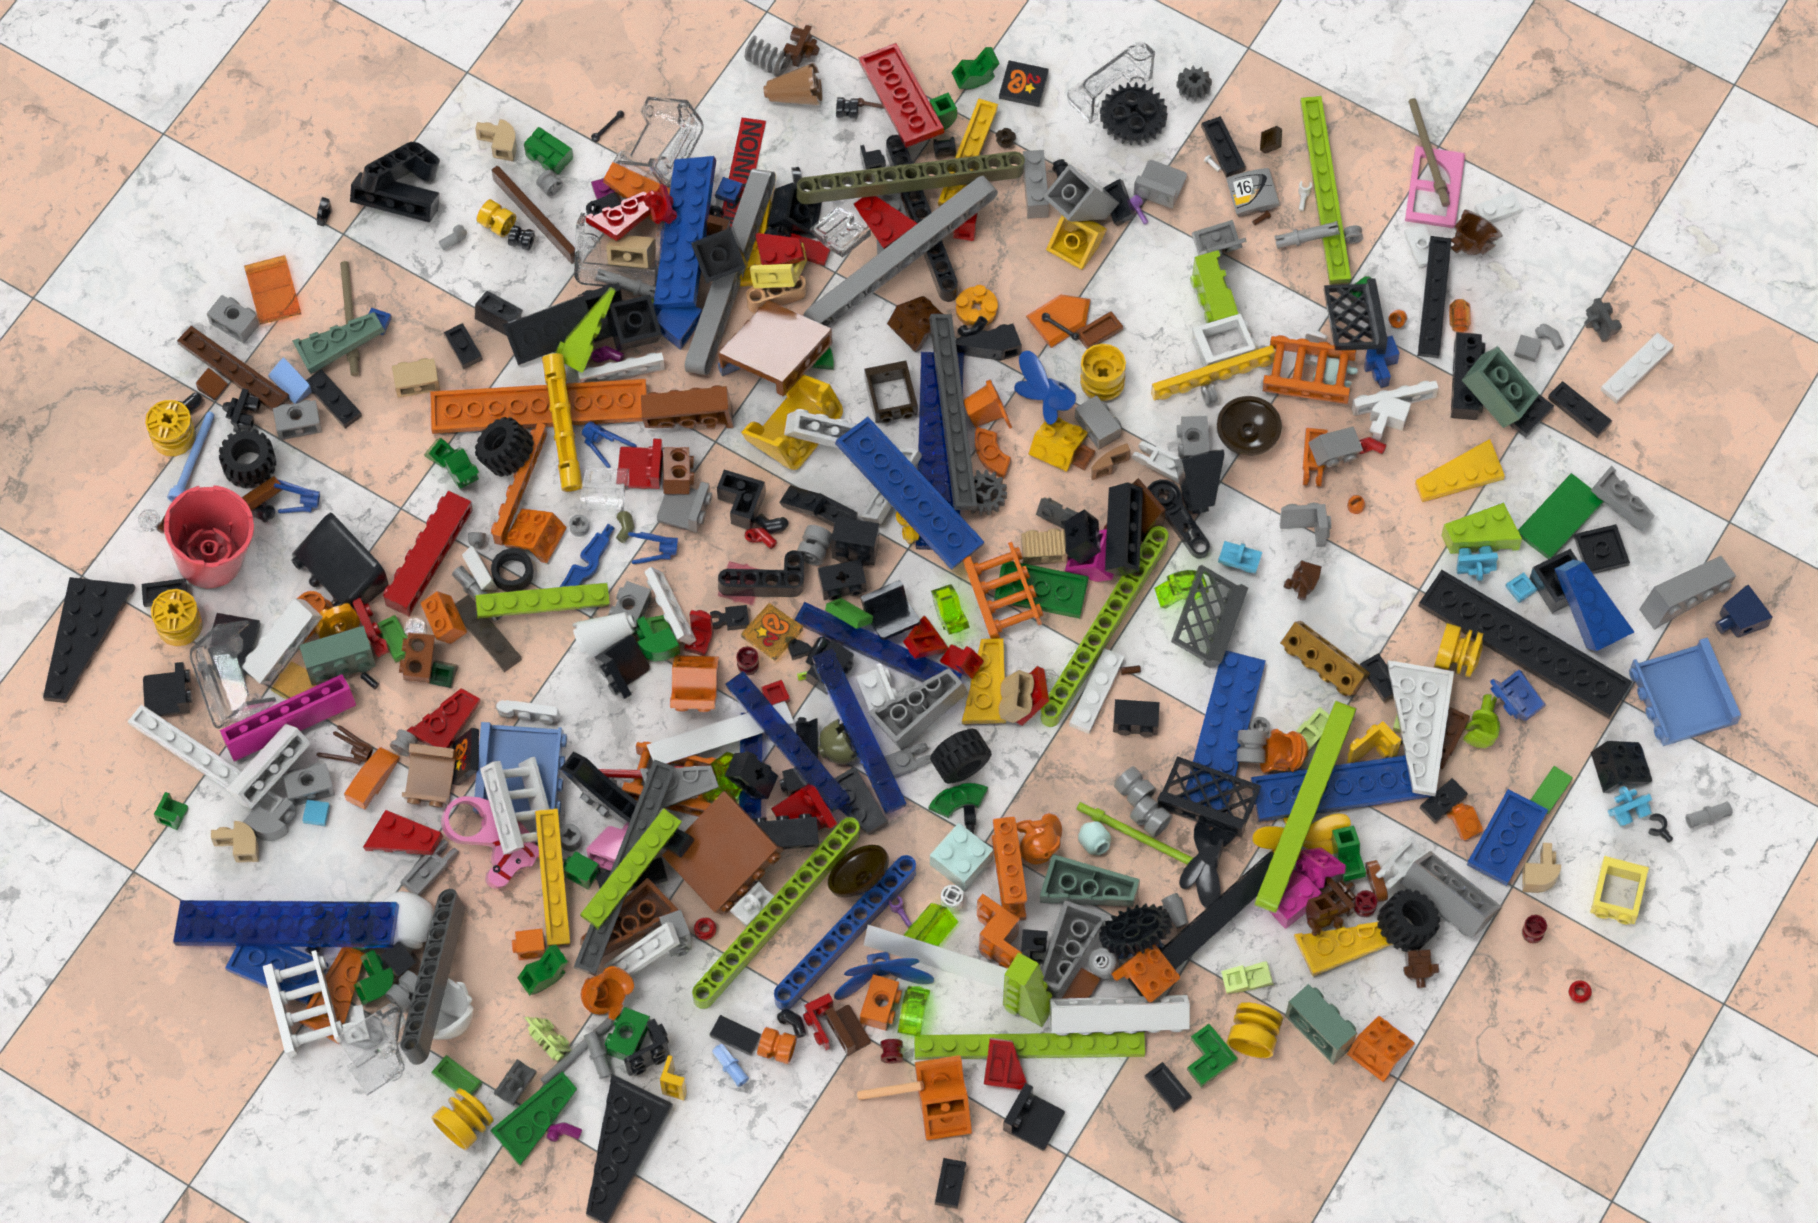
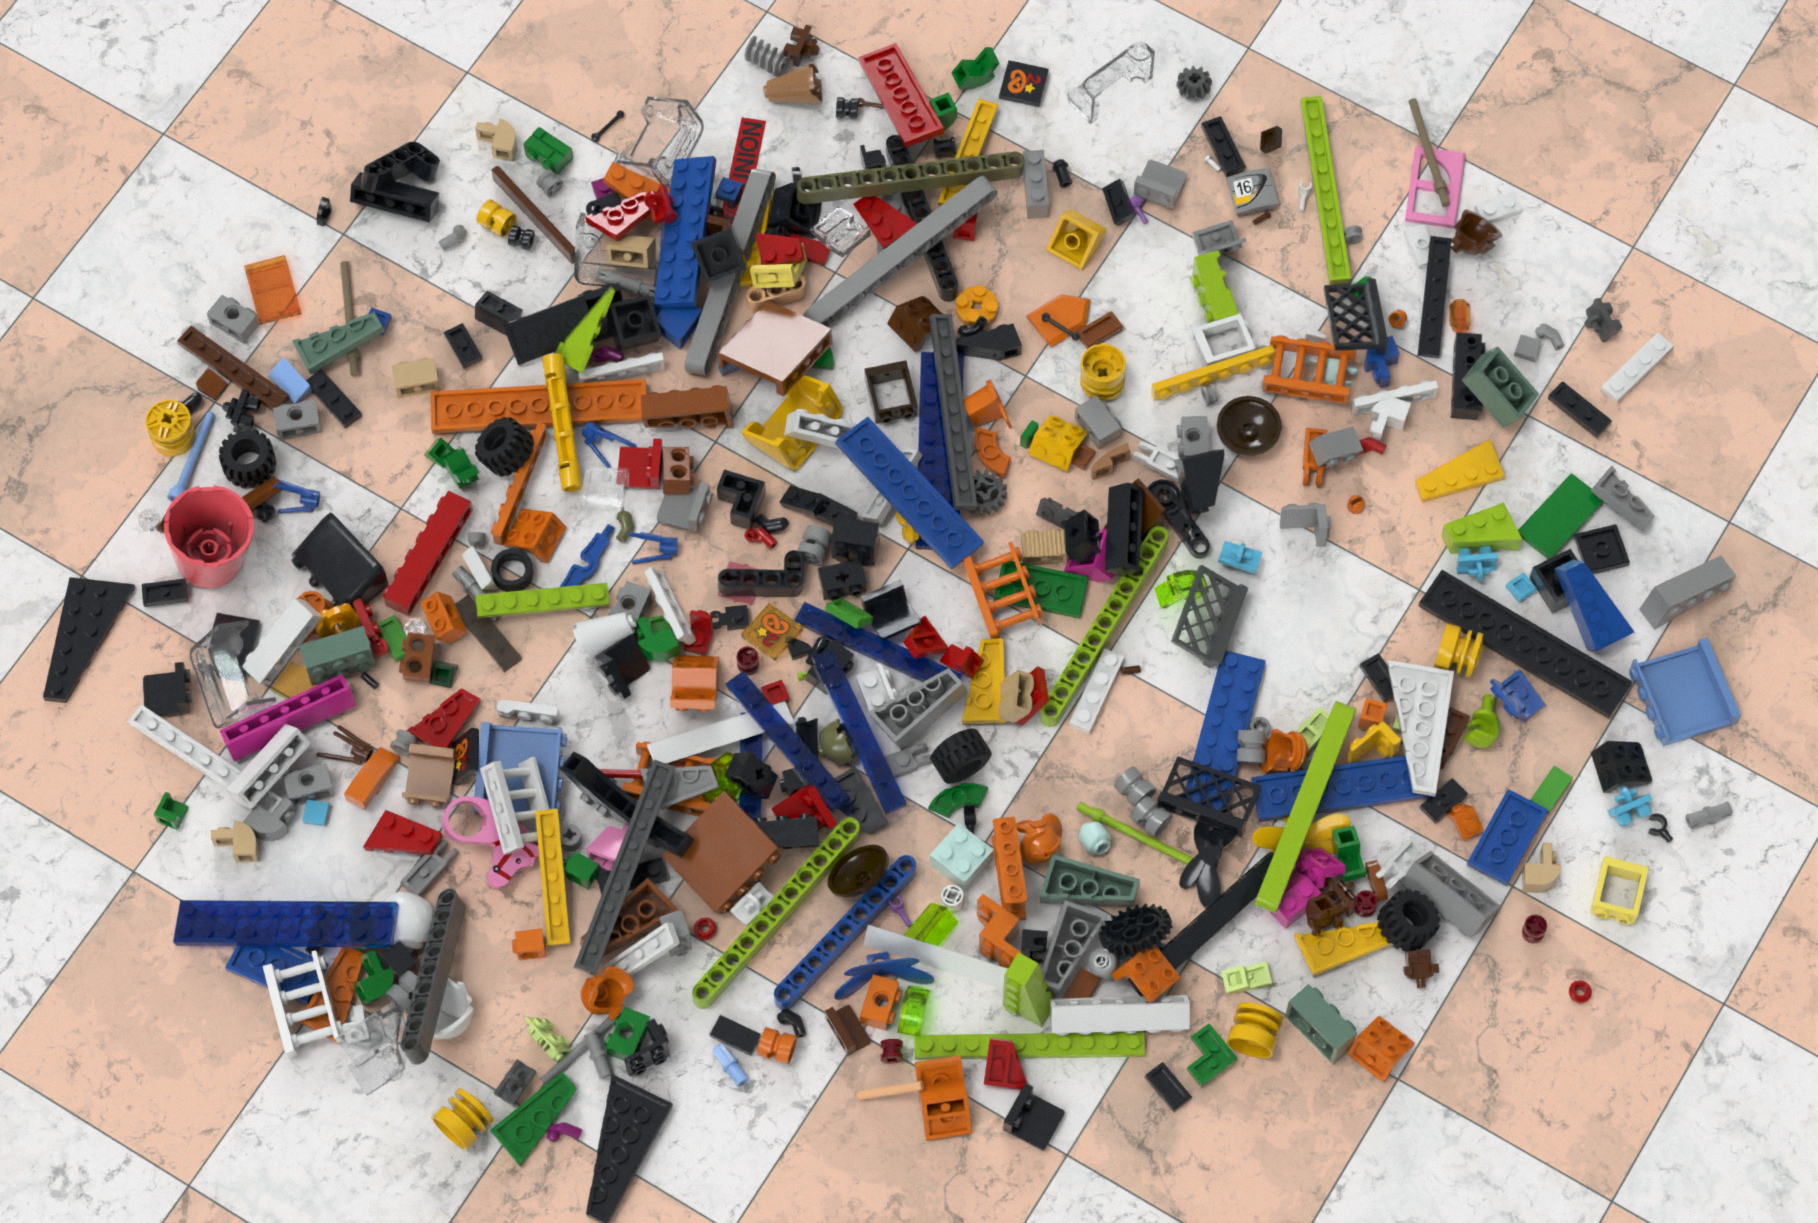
(176, 628): yellow wheel -> none
(456, 1076): bright green tile -> none
(544, 972): green brick -> none
(585, 525): light grey bush -> none
(630, 869): lime plate -> none
(672, 1084): yellow panel -> none
(816, 1008): red bracket -> none
(949, 609): clear neon green brick -> none
(950, 1183): black plate -> none
(1005, 142): dark brown plate -> none
(1028, 434): none -> green tile
(1055, 394): blue piece -> none
(1079, 197): light grey slope -> none
(1133, 113): black gear -> none
(1136, 717): black brick -> none
(1176, 909): light grey cone -> none
(1303, 579): reddish brown piece -> none
(1309, 234): light grey pin -> none
(1325, 658): pearl gold brick -> none
(1372, 713): none -> orange brick
(1533, 416): black plate -> none
(1743, 614): dark blue torso -> none

